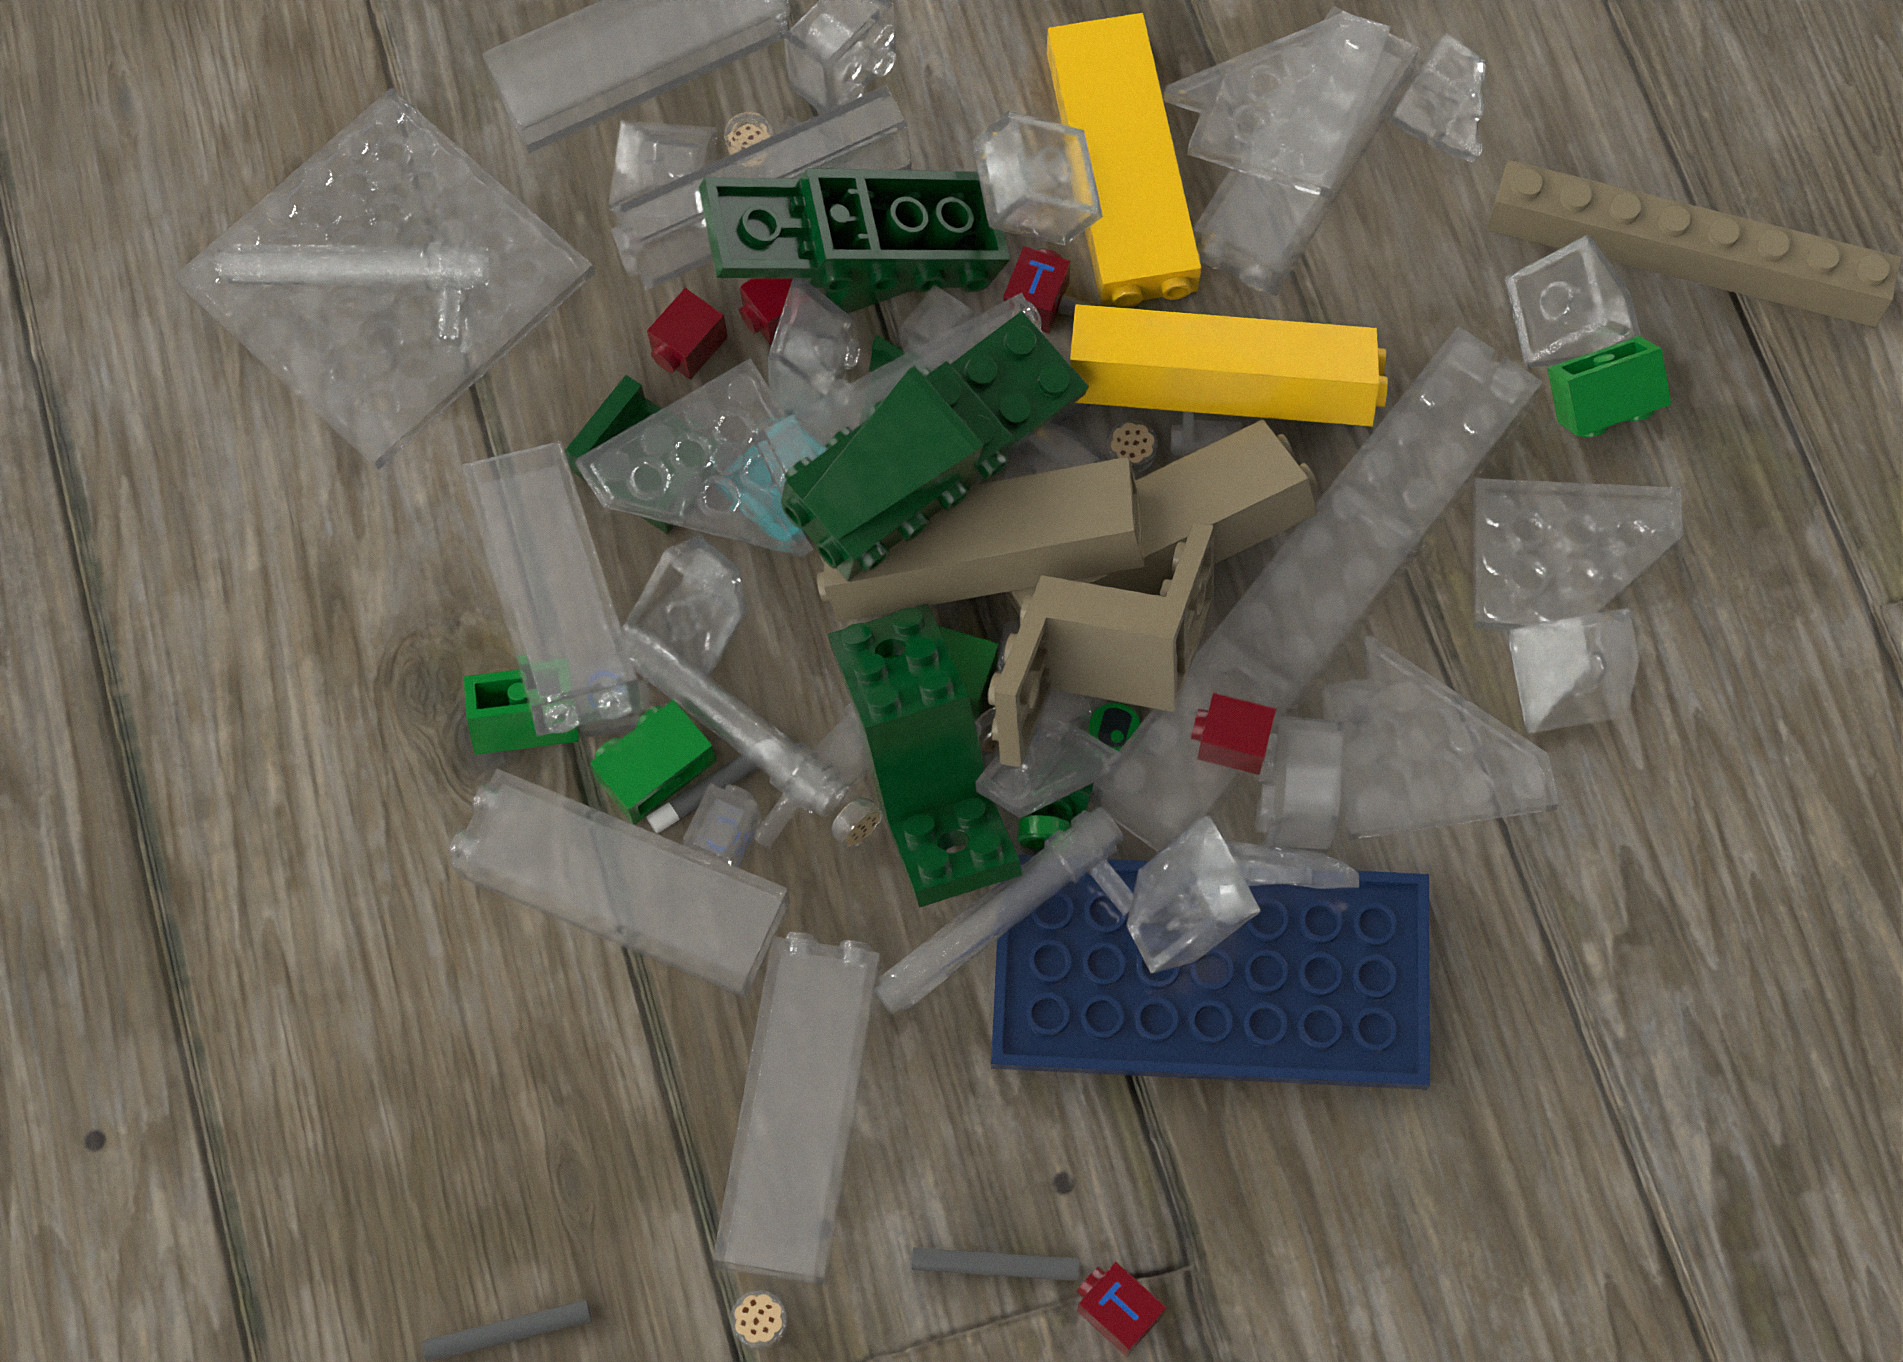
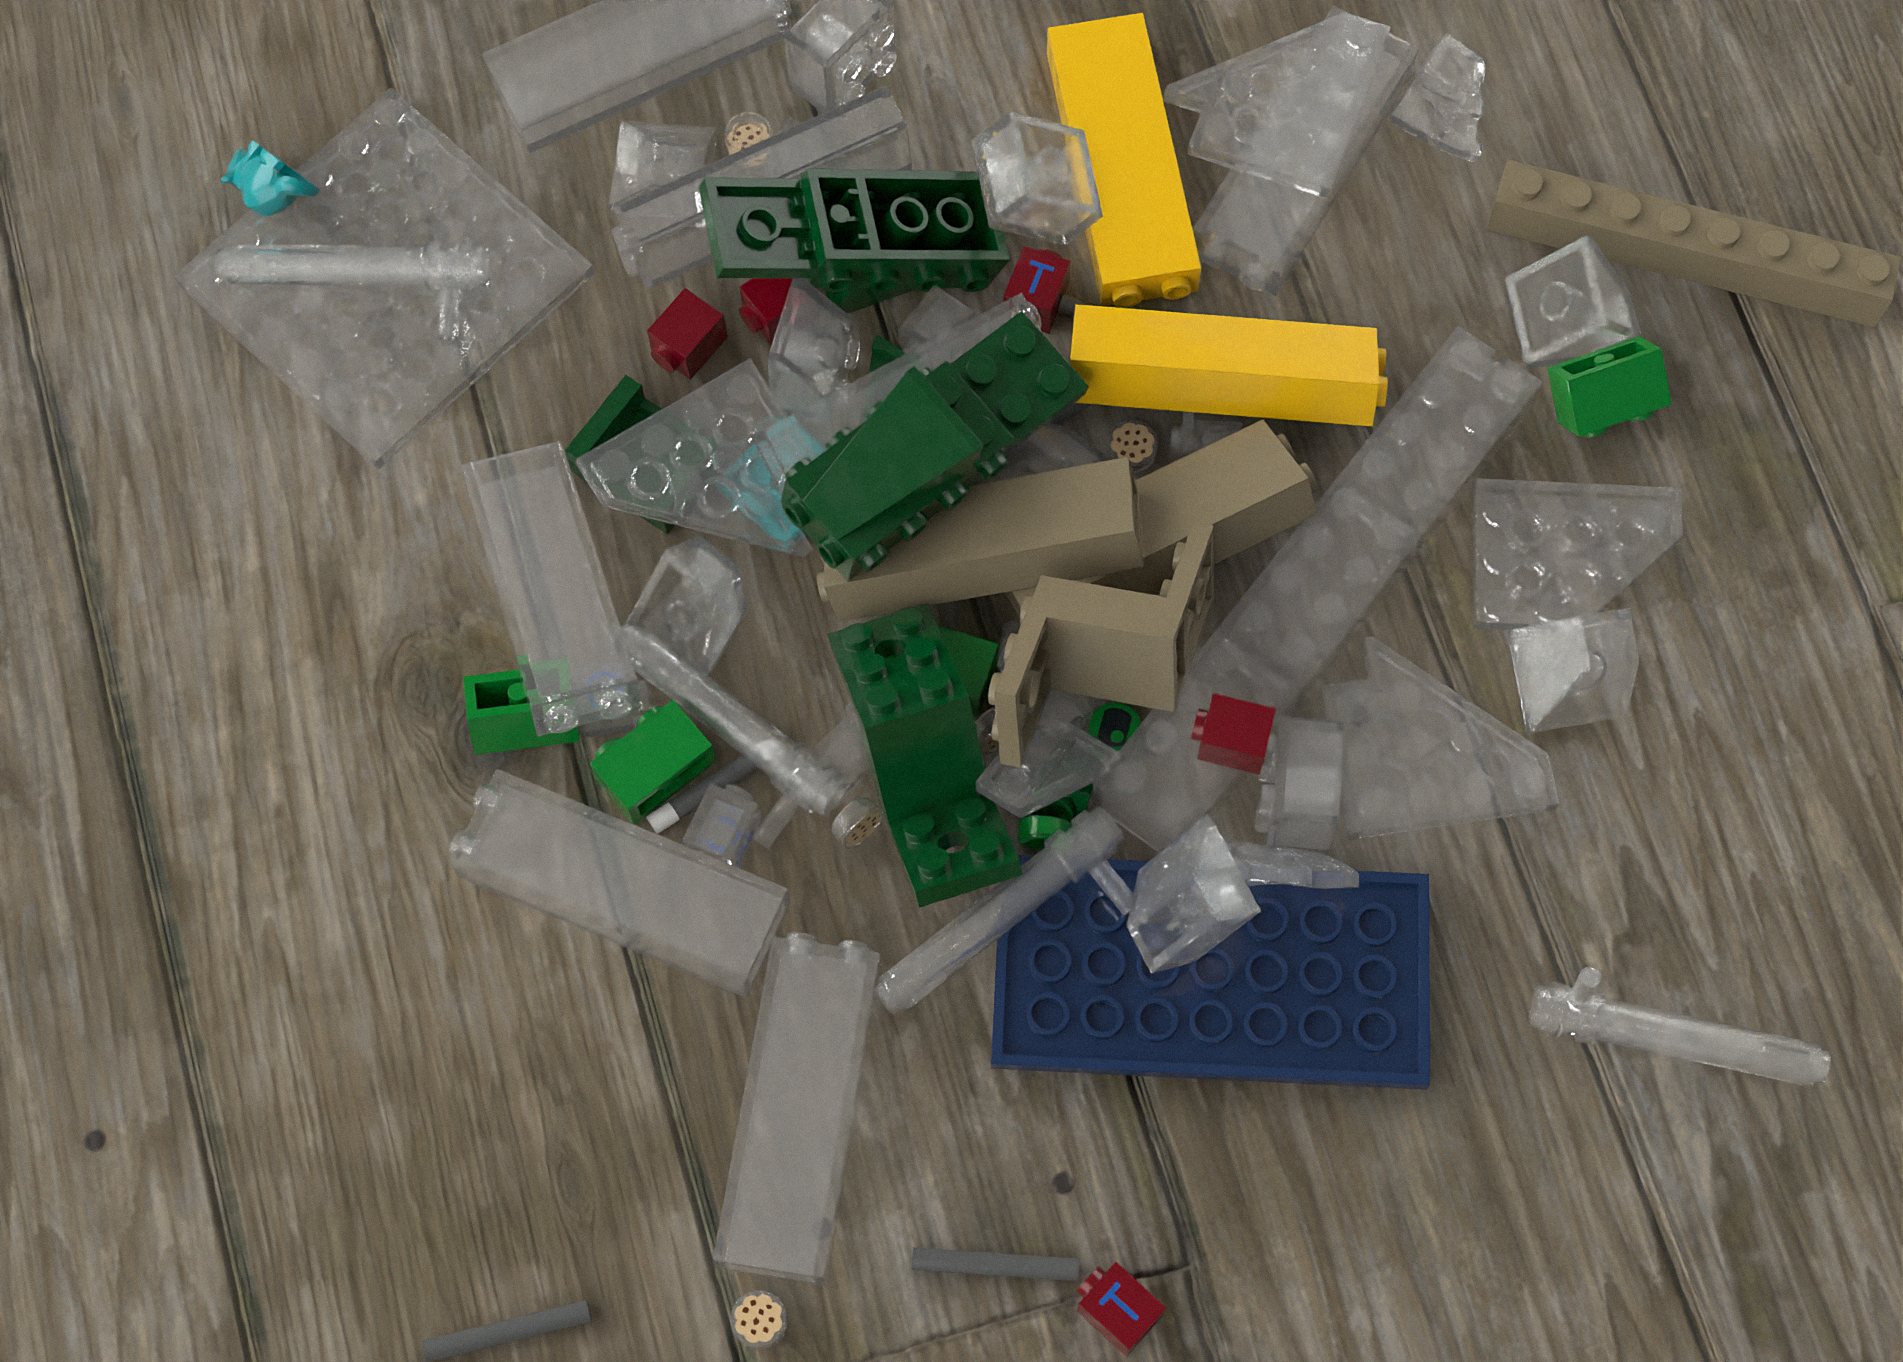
(266, 180): none -> teal animal
(1594, 1018): none -> clear cylinder

